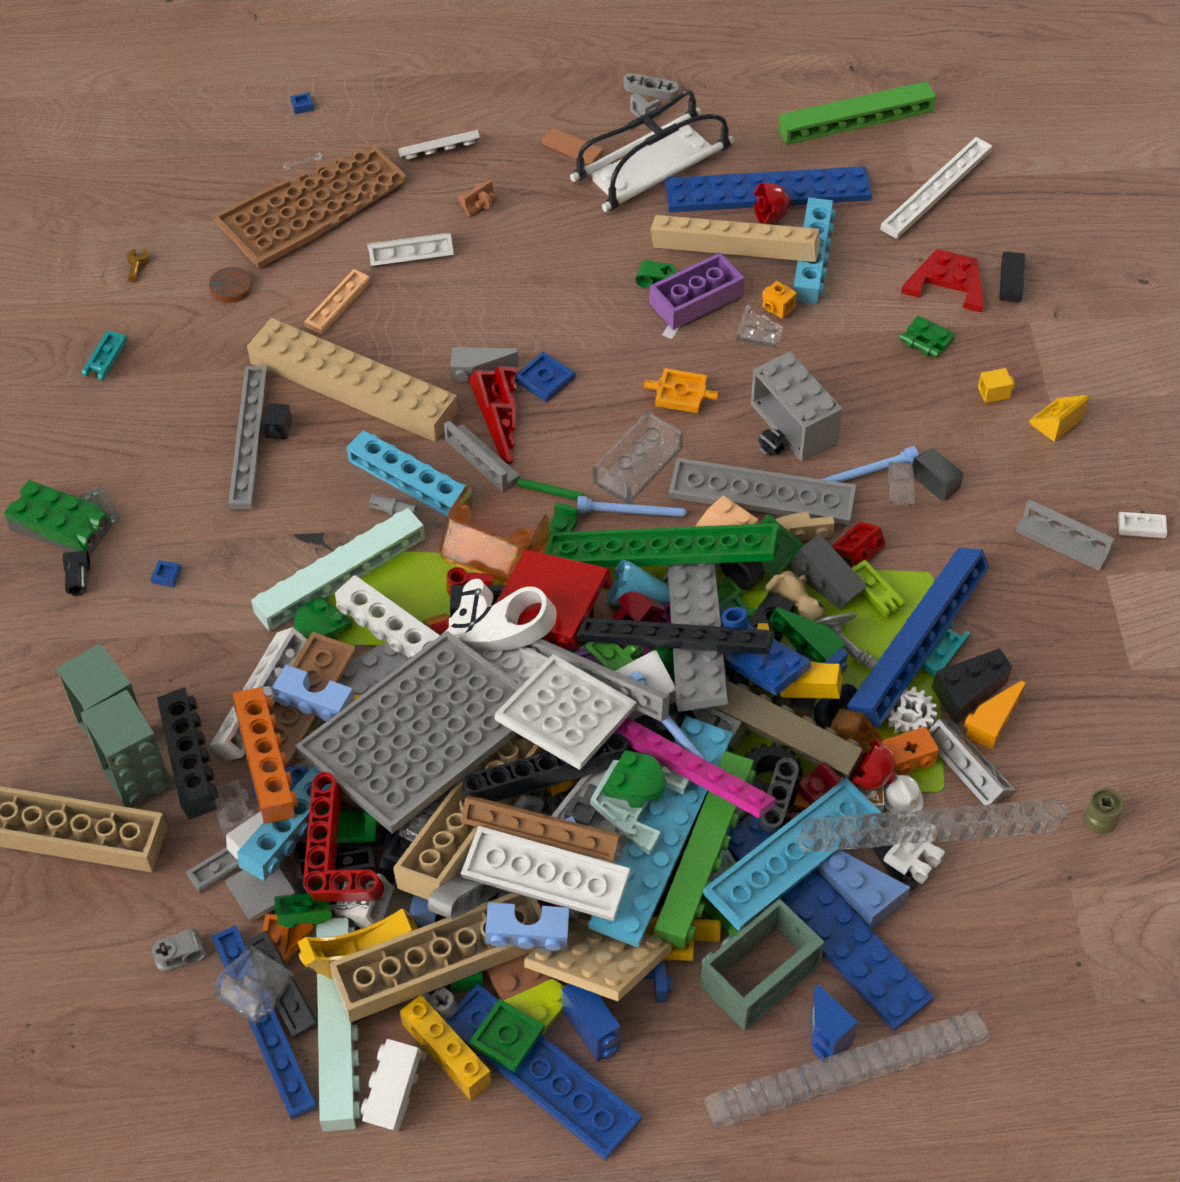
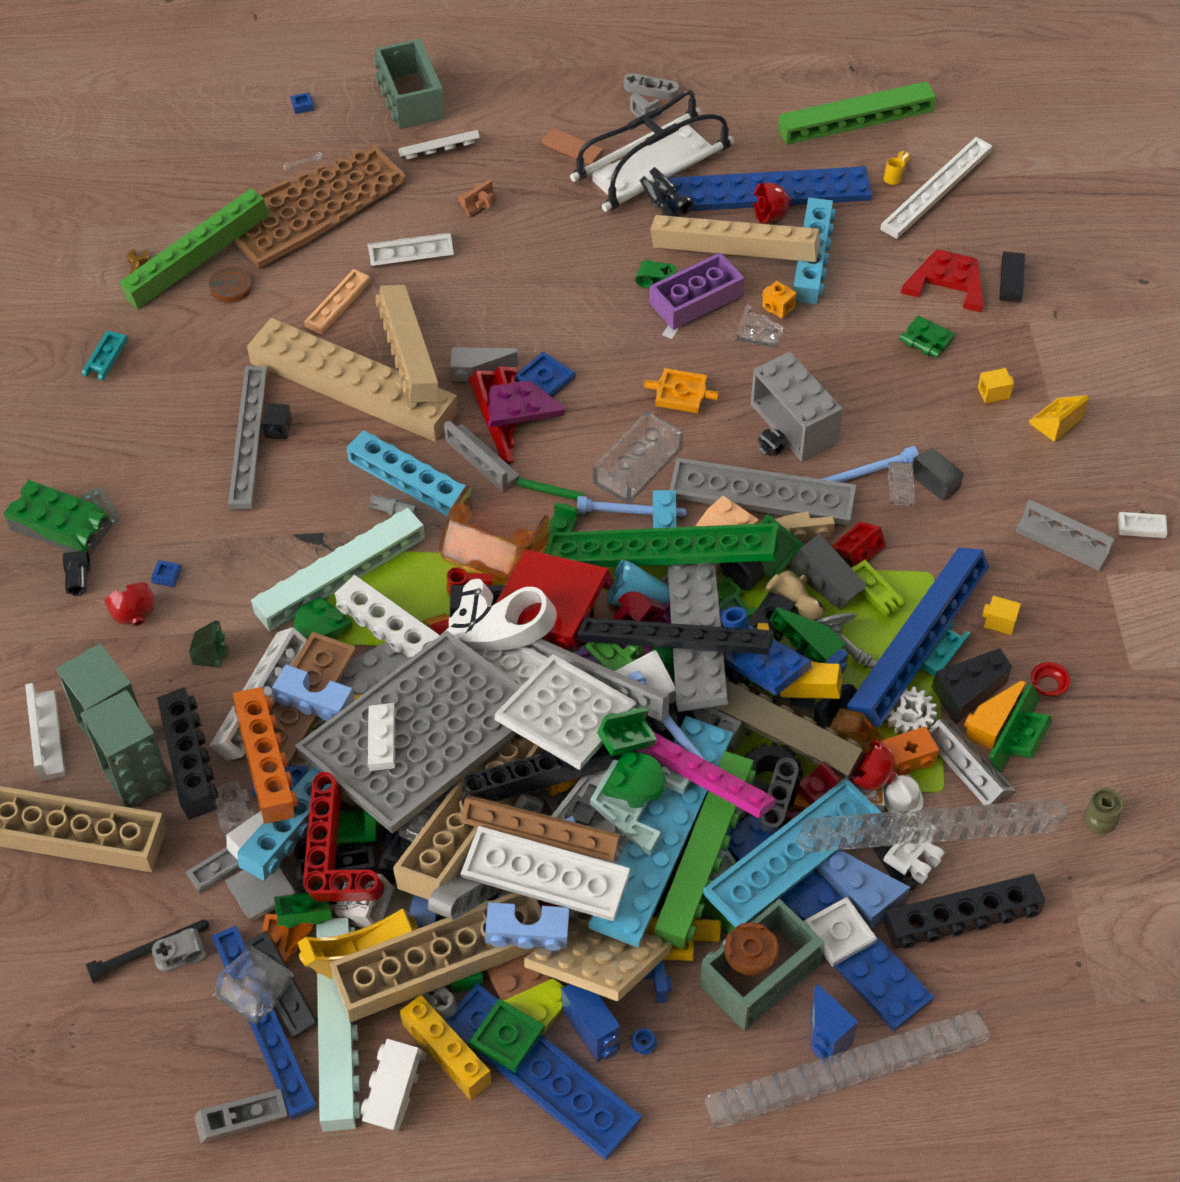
(45, 733): none -> white fence
(99, 969): none -> black piece
(131, 605): none -> red cylinder
(194, 248): none -> bright green brick
(209, 646): none -> clear green slope
(239, 1115): none -> light grey slope
(381, 737): none -> white plate
(407, 344): none -> tan brick
(413, 107): none -> sand green hose
(521, 403): none -> magenta wing
(626, 731): none -> green bracket
(648, 1036): none -> blue plate
(663, 188): none -> black piece
(664, 508): none -> medium azure plate
(751, 949): none -> dark orange tile
(841, 930): none -> white tile
(895, 168): none -> yellow pin
(1001, 615): none -> yellow brick
(1022, 732): none -> green bracket
(1023, 889): none -> black brick
(1053, 670): none -> red piece

